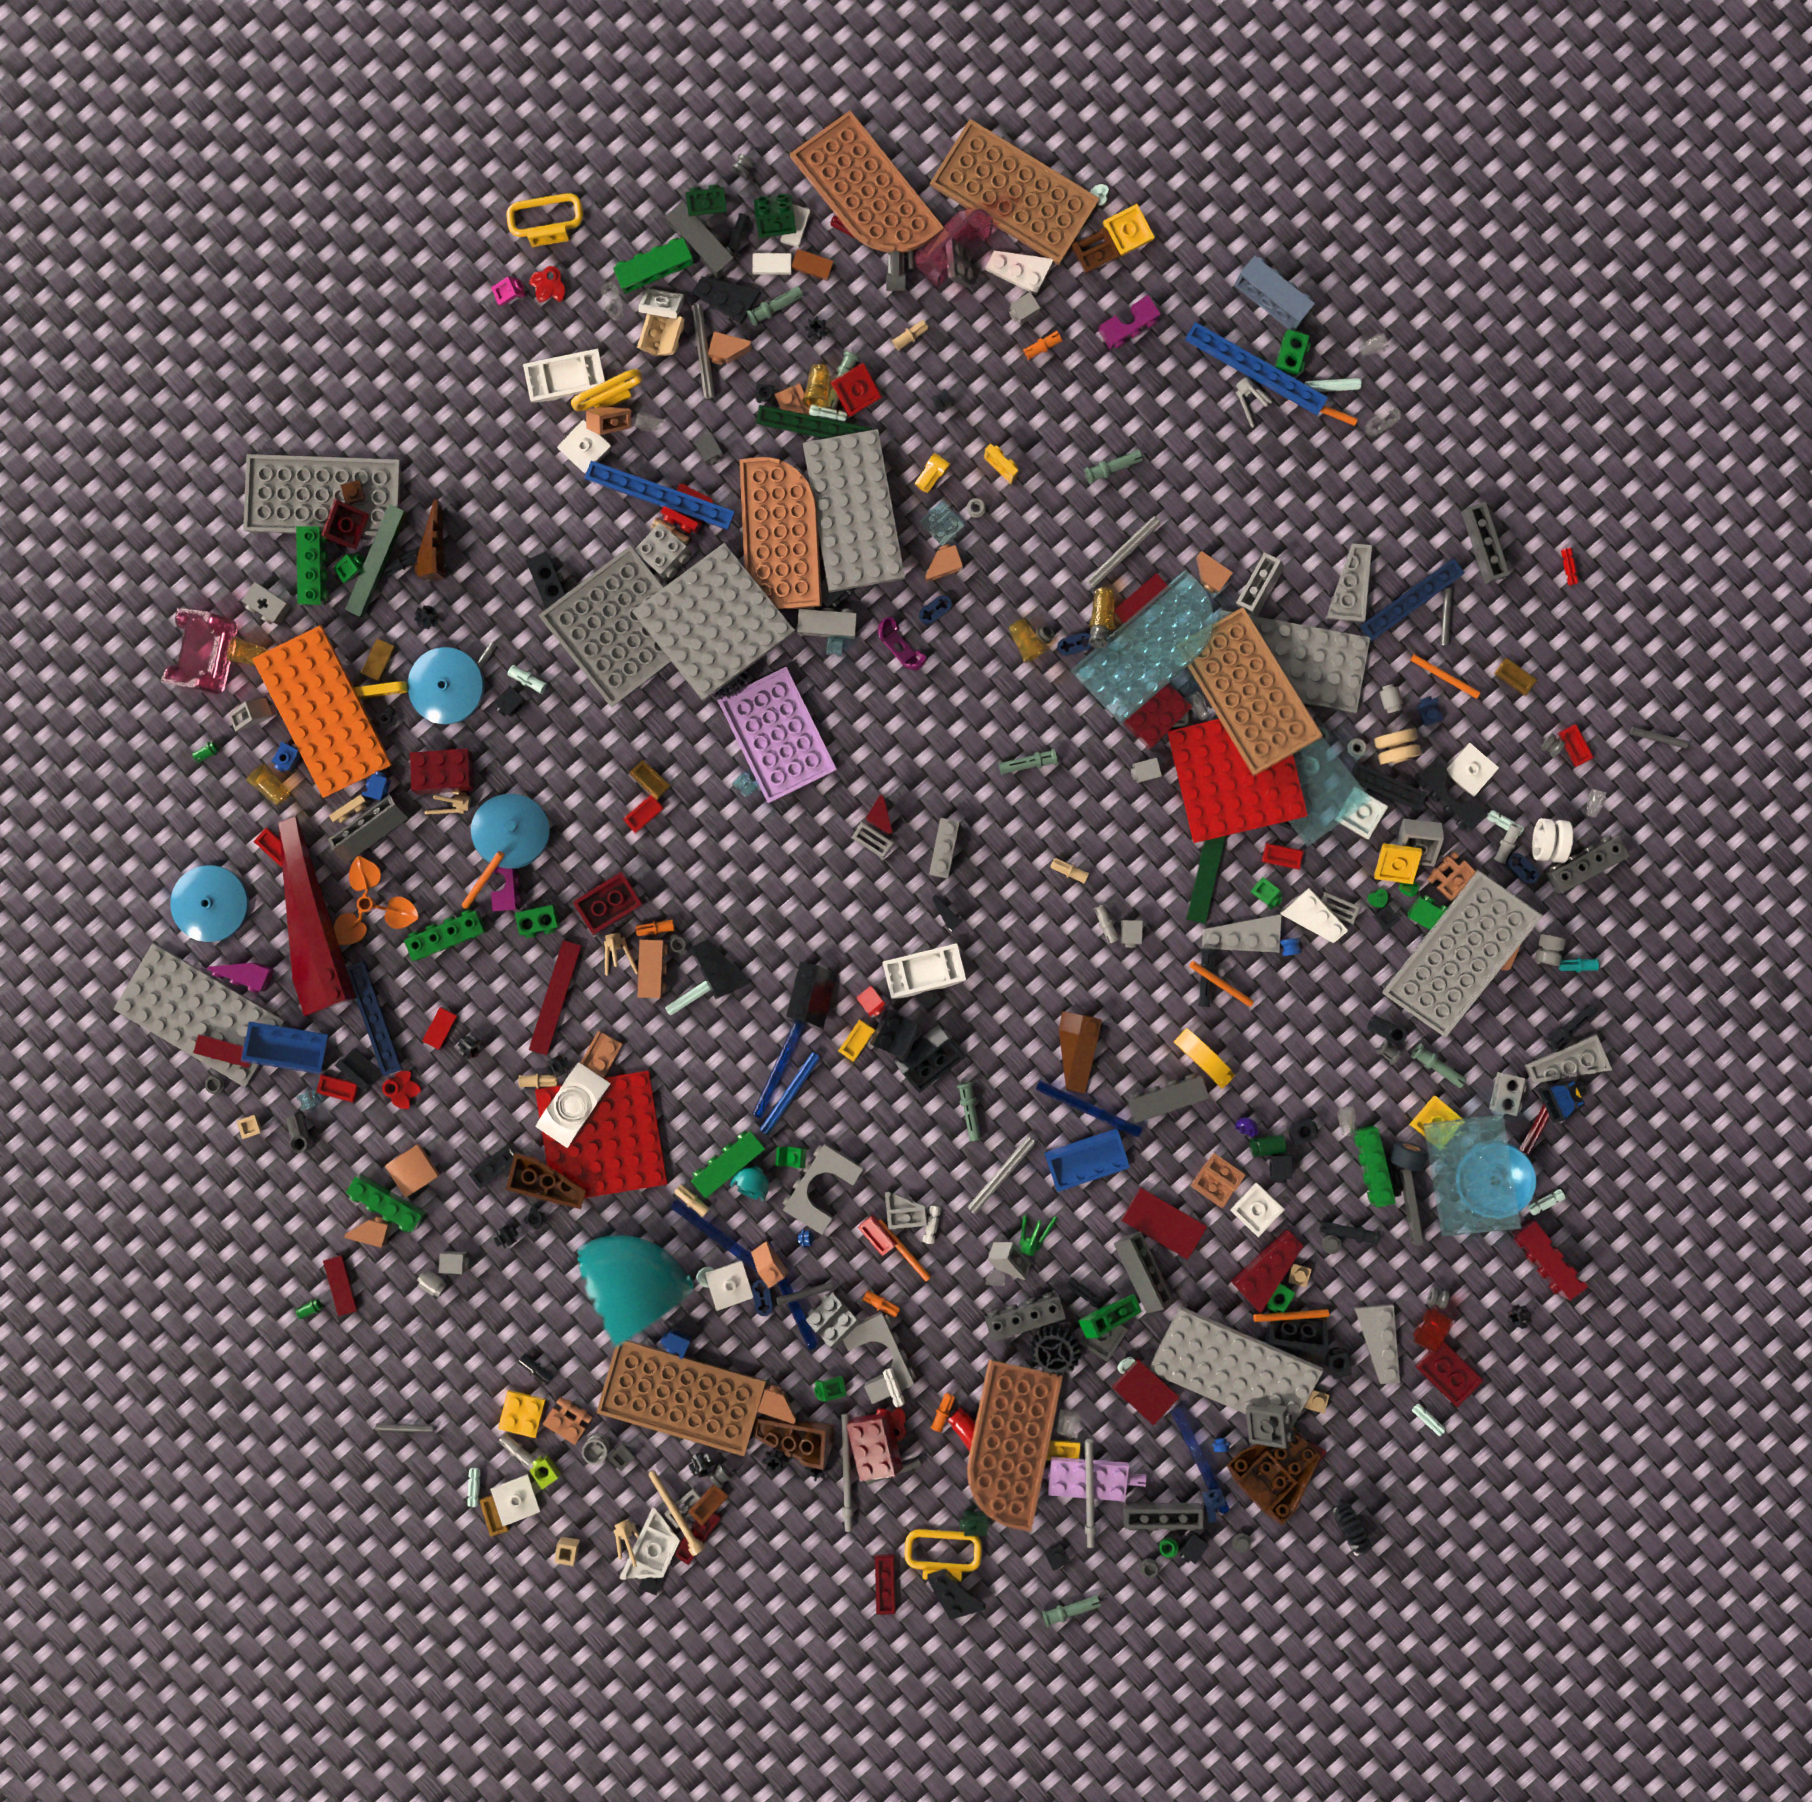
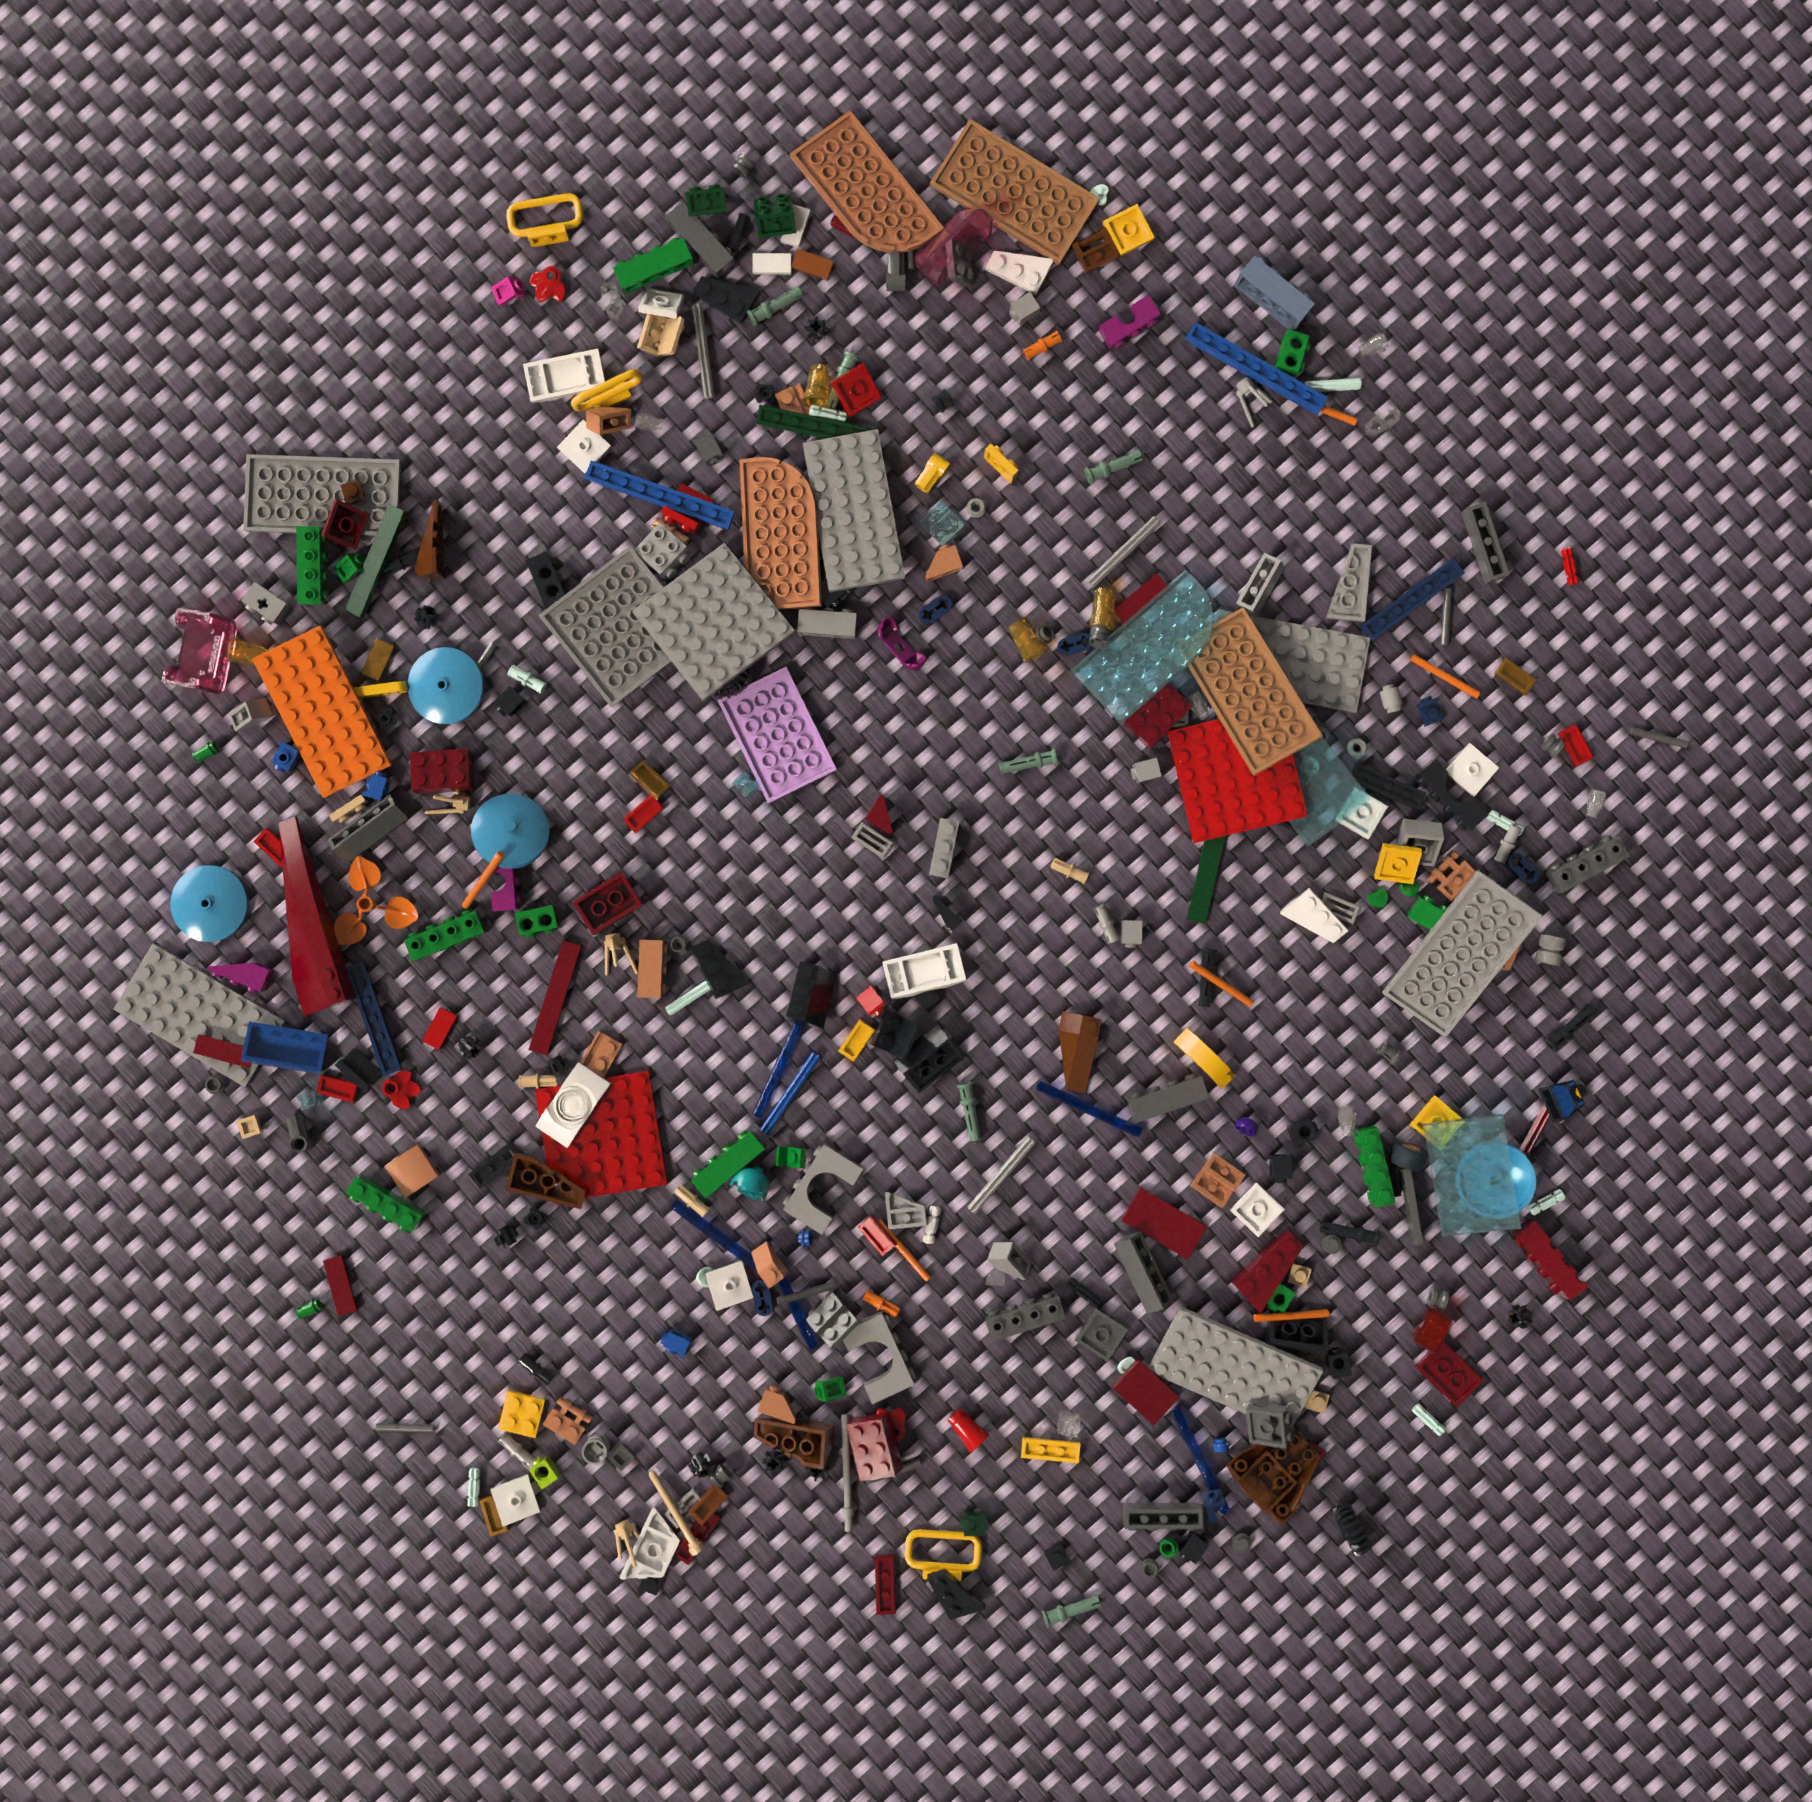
(268, 784): clear yellow plant -> none
(372, 1232): nougat slope -> none
(431, 1283): light grey brick -> none
(453, 1262): light grey brick -> none
(567, 1551): tan brick -> none
(631, 1283): teal brick -> none
(655, 927): orange axle -> none
(681, 1397): medium nougat plate -> none
(727, 348): nougat slope -> none
(834, 646): clear light blue wheel -> none
(893, 1387): white axle -> none
(910, 335): tan axle -> none
(943, 1412): orange axle -> none
(1012, 1442): nougat plate -> none
(1030, 1244): green plant -> none
(1067, 1359): black gear -> none
(1087, 1160): blue slope -> none
(1090, 1526): light grey bar -> none
(1110, 1317): green slope -> none
(1111, 1478): lavender plate -> none
(1212, 573): nougat slope -> none
(1250, 935): light grey wing -> none
(1267, 893): green bracket -> none
(1267, 1145): dark green piece -> none
(1282, 856): red tile -> none
(1291, 946): blue wheel -> none
(1380, 1337): light grey wing -> none
(1385, 1029): black piece -> none
(1386, 918): black plate -> none
(1398, 747): tan wheel -> none
(1431, 1060): sand green pin -> none
(1501, 1093): light grey brick -> none
(1552, 840): white wheel -> none
(1574, 1060): light grey wing -> none
(1579, 965): teal axle -> none

